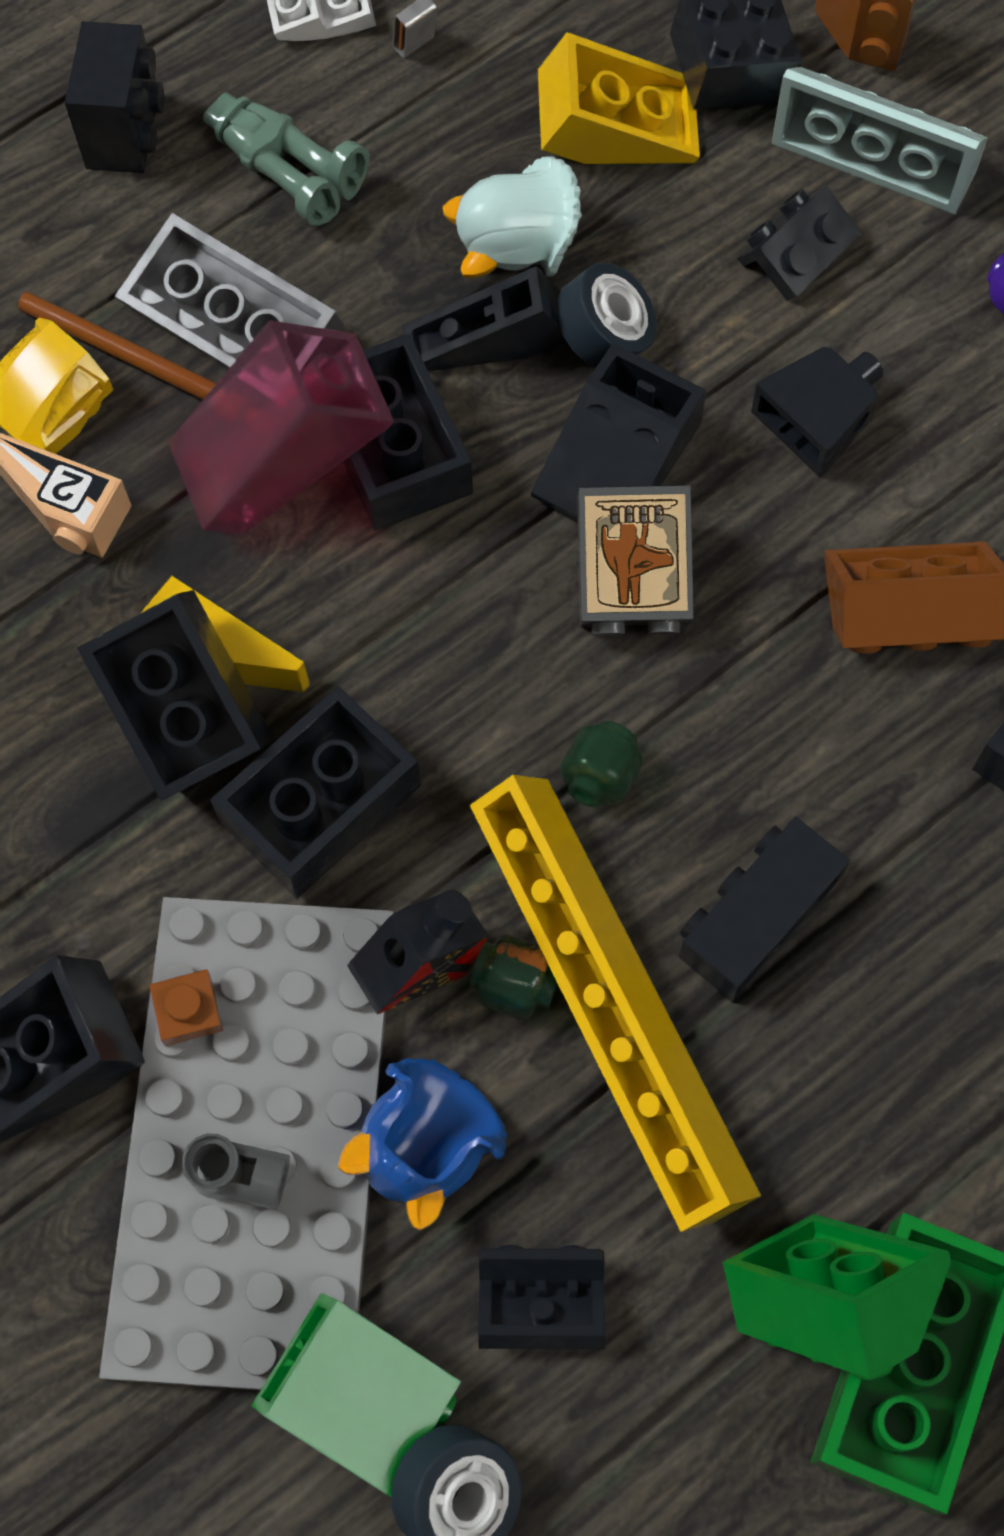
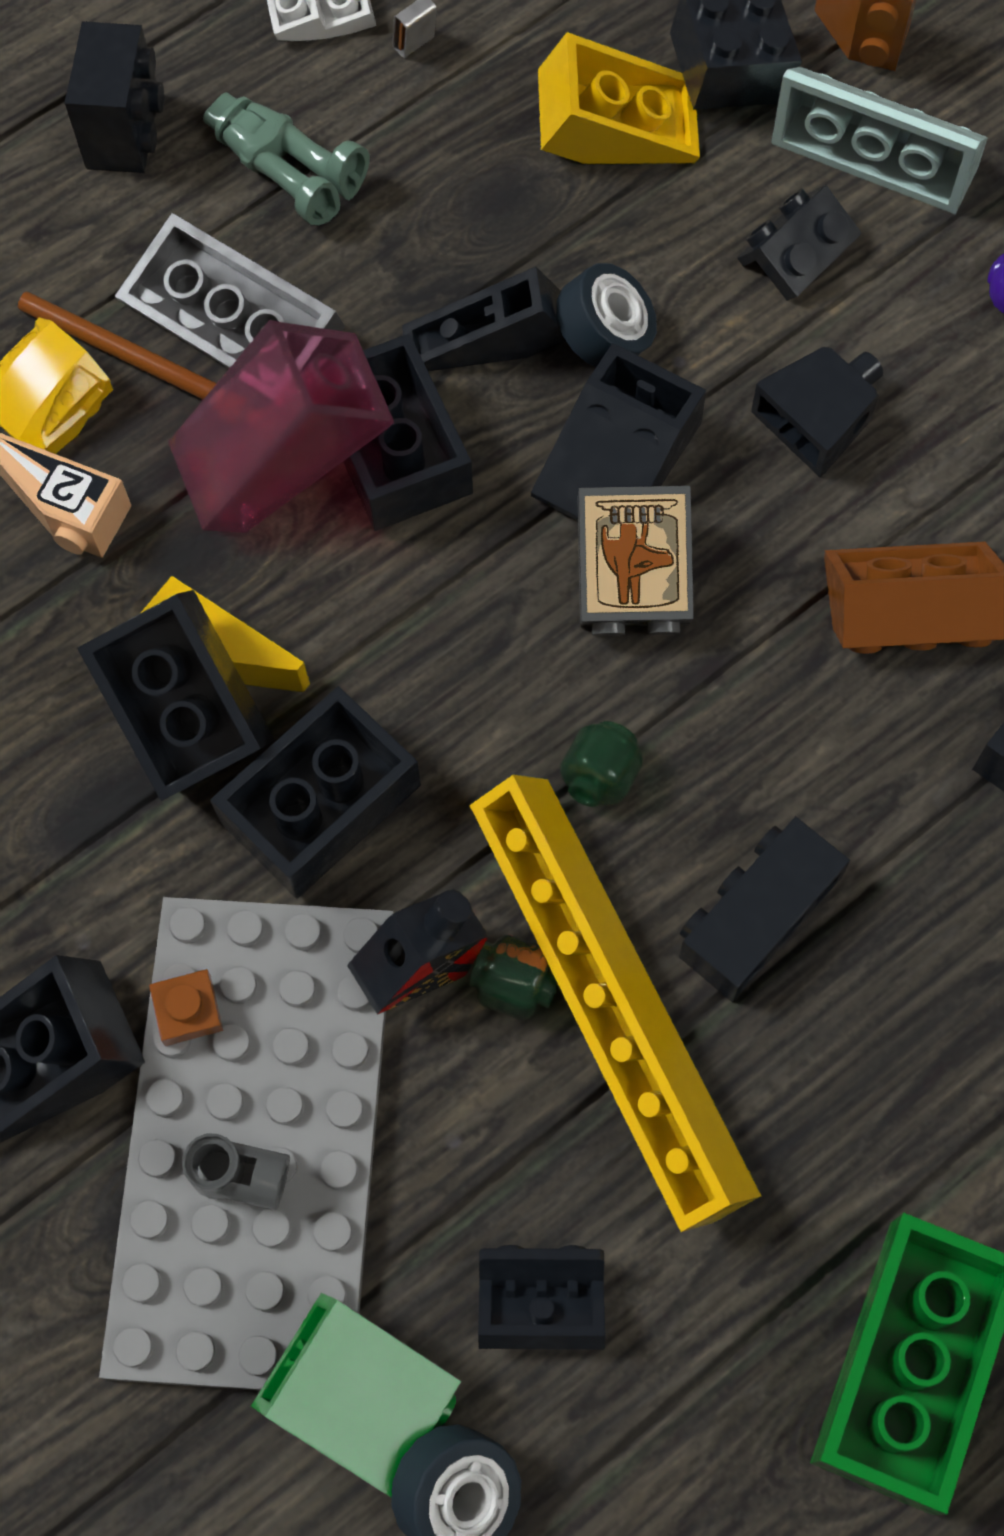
(424, 1138): blue hair -> none
(518, 219): light aqua hair -> none
(838, 1294): green slope -> none

